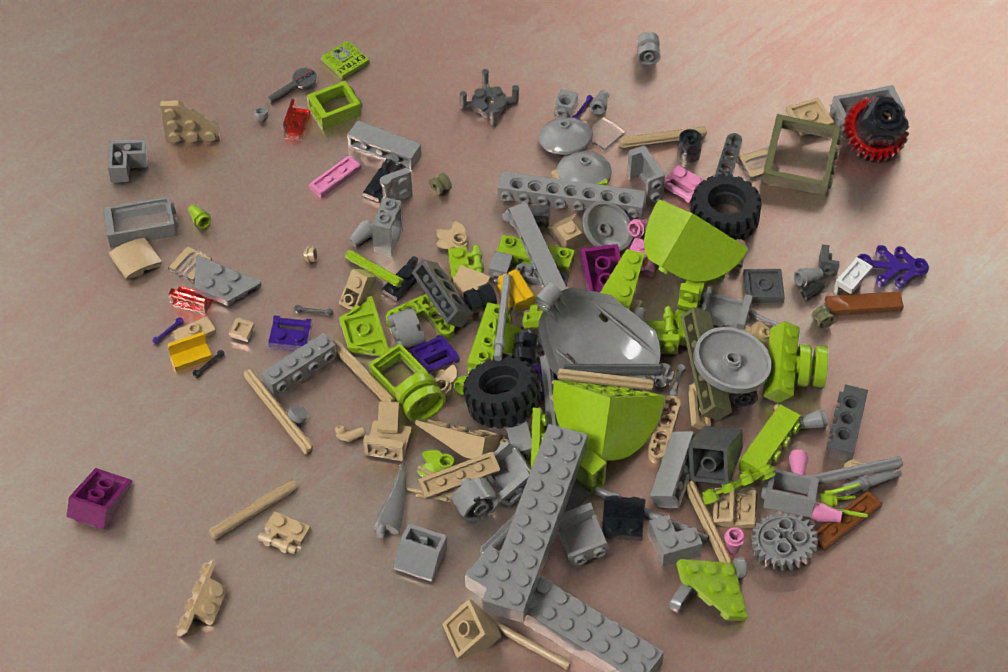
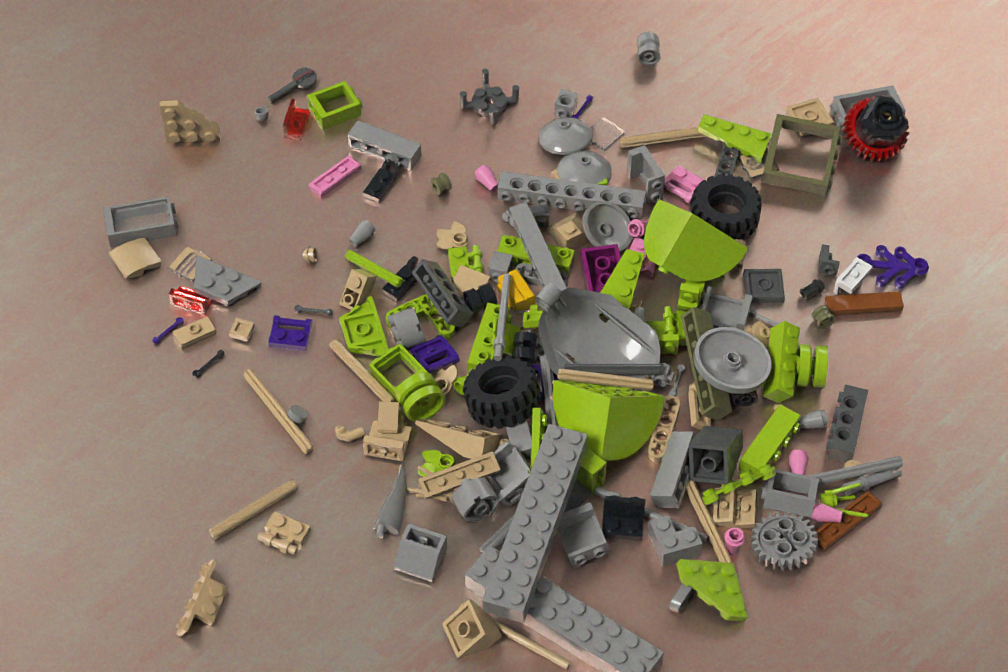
(98, 498): magenta slope -> none
(126, 155): light grey brick -> none
(189, 351): yellow panel -> none
(200, 217): lime cone -> none
(299, 365): light grey brick -> none
(345, 60): lime tile -> none
(387, 226): light grey window -> none
(401, 184): light grey plate -> none
(486, 177): none -> bright pink cone
(600, 102): light grey cone -> none
(689, 146): black wheel -> none
(740, 567): light grey tile -> none
(744, 138): none -> lime wing
(805, 276): light grey cone -> none

